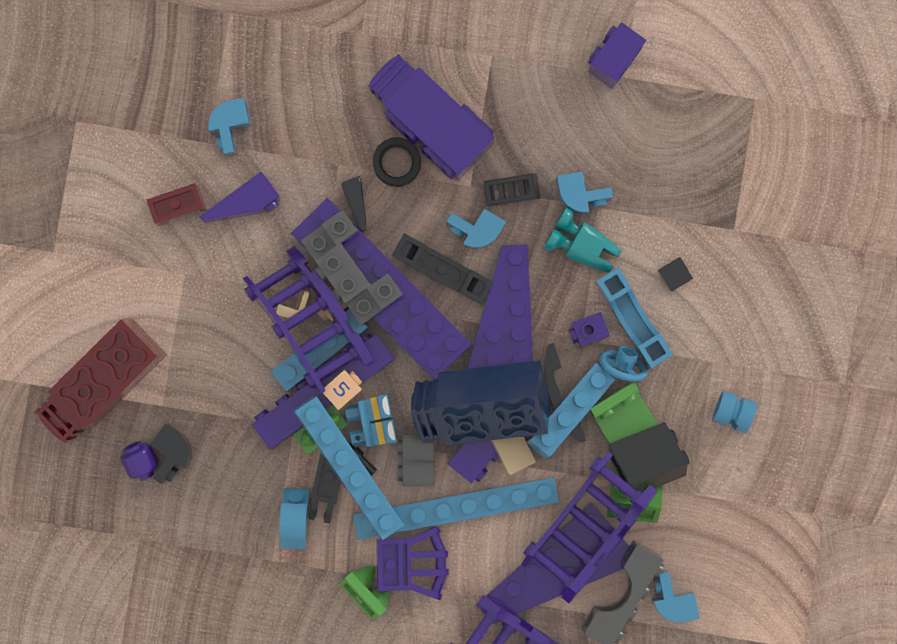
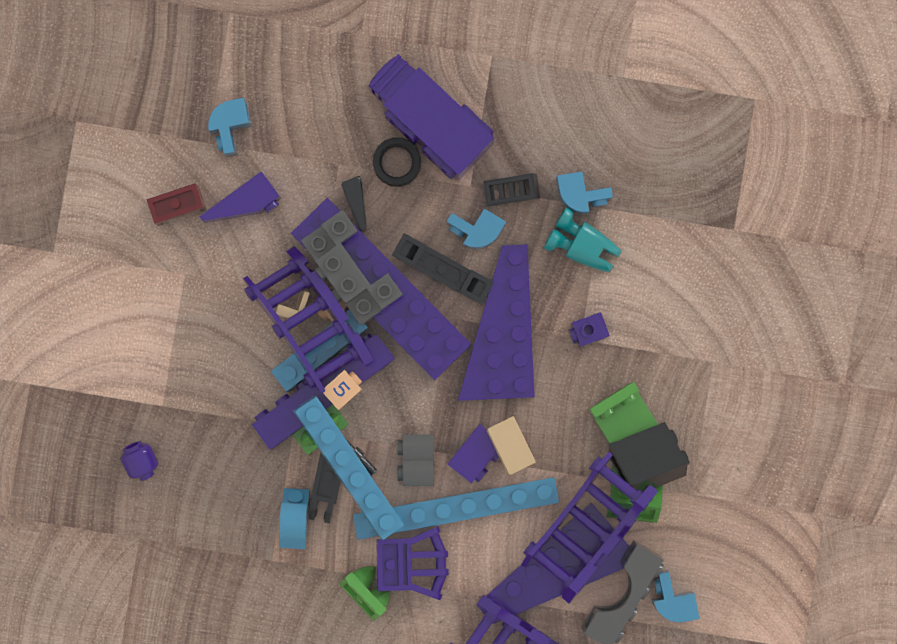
(100, 380): dark red piece -> none
(176, 448): black brick -> none
(368, 411): dark azure hips -> none
(482, 404): dark blue piece -> none
(551, 363): black slope -> none
(572, 410): dark azure arch -> none
(617, 54): dark purple brick -> none
(624, 360): dark azure piece -> none
(633, 319): dark azure arch -> none
(675, 274): black tile -> none
(734, 412): dark azure wheel -> none

